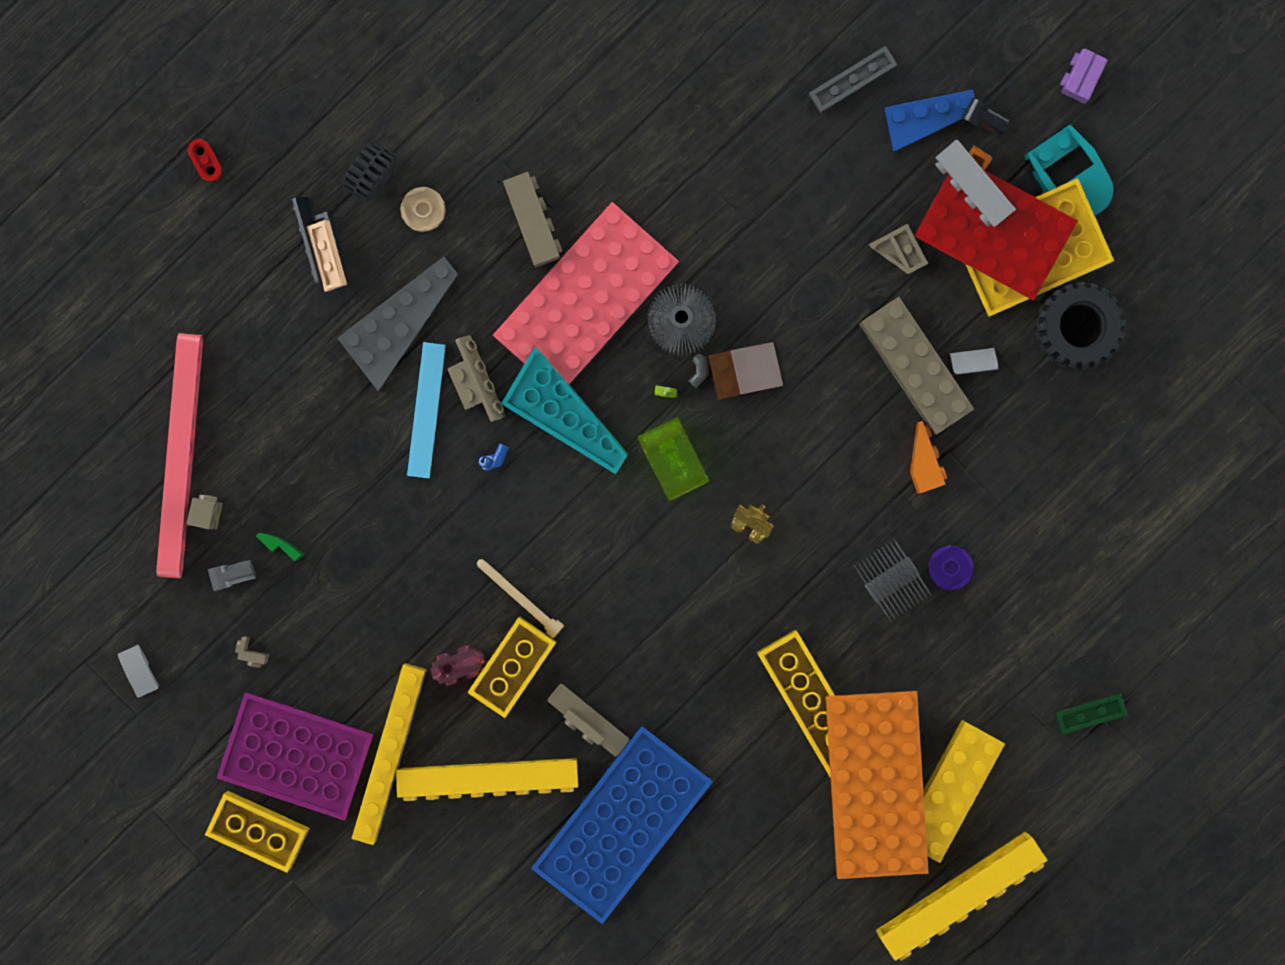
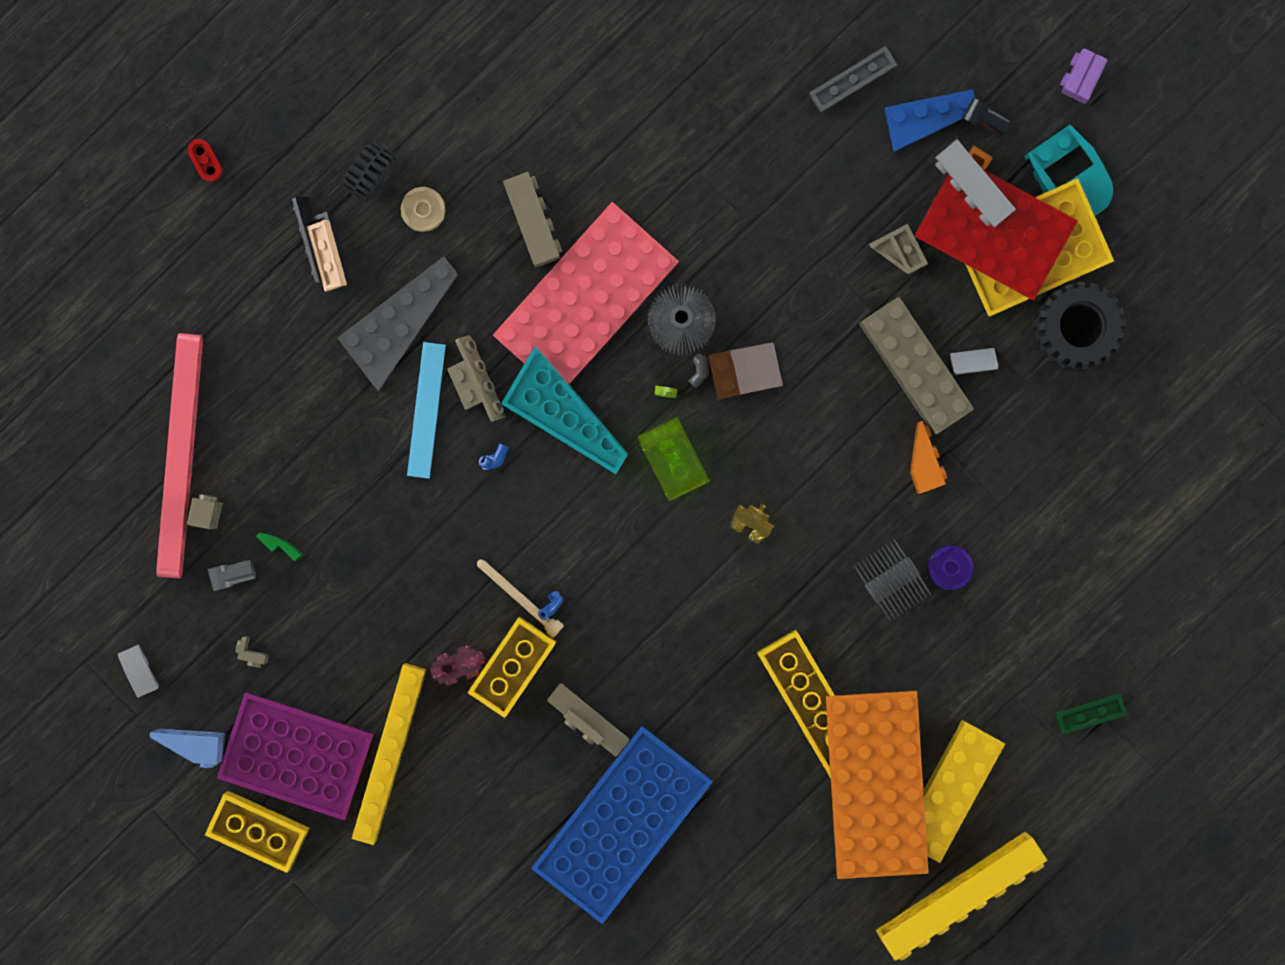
(196, 746): none -> medium blue slope
(486, 778): yellow brick -> none
(551, 608): none -> blue arm

